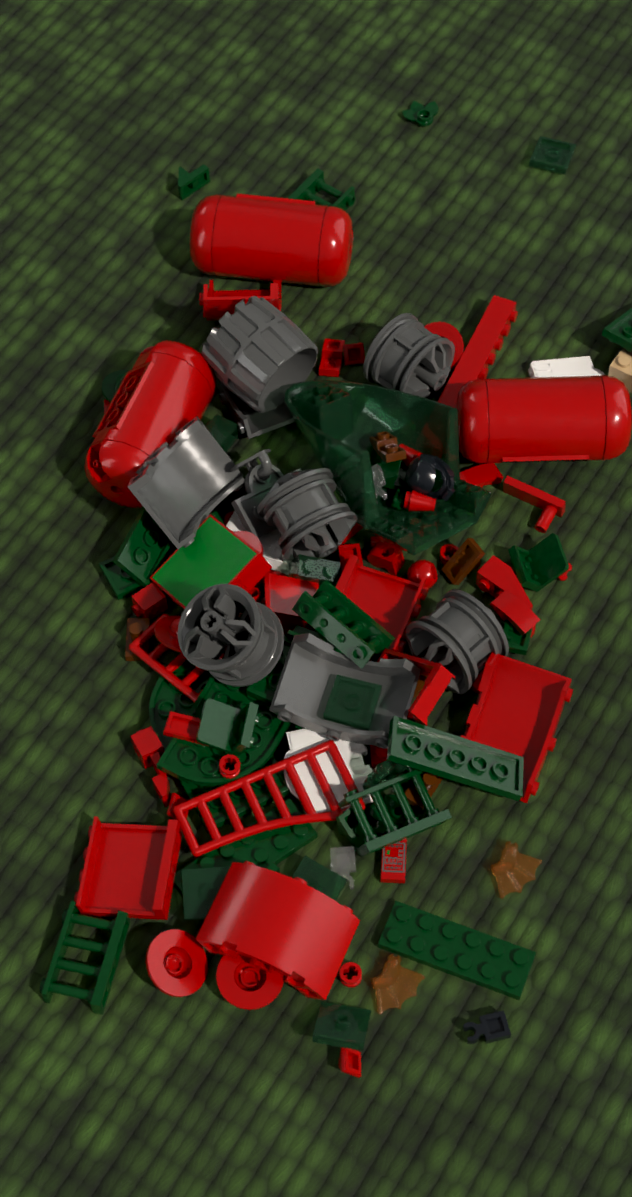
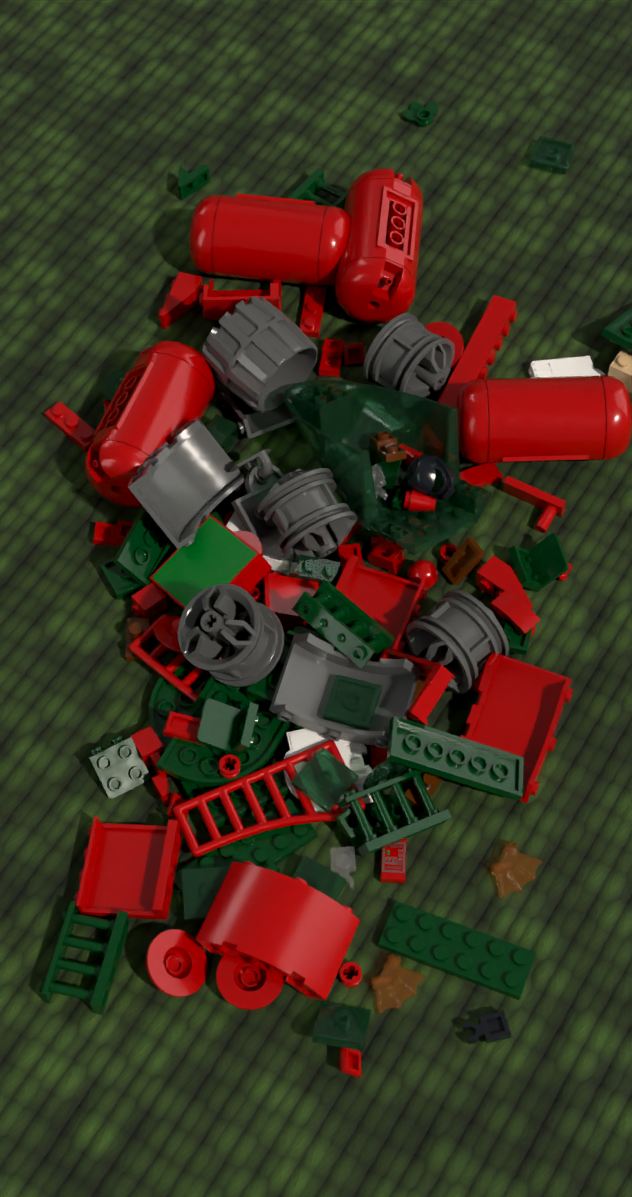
(71, 425): none -> red plate
(111, 534): none -> red slope
(118, 766): none -> bracket
(181, 299): none -> red slope
(313, 311): none -> red plate
(324, 780): none -> clear green plate
(382, 247): none -> red piece

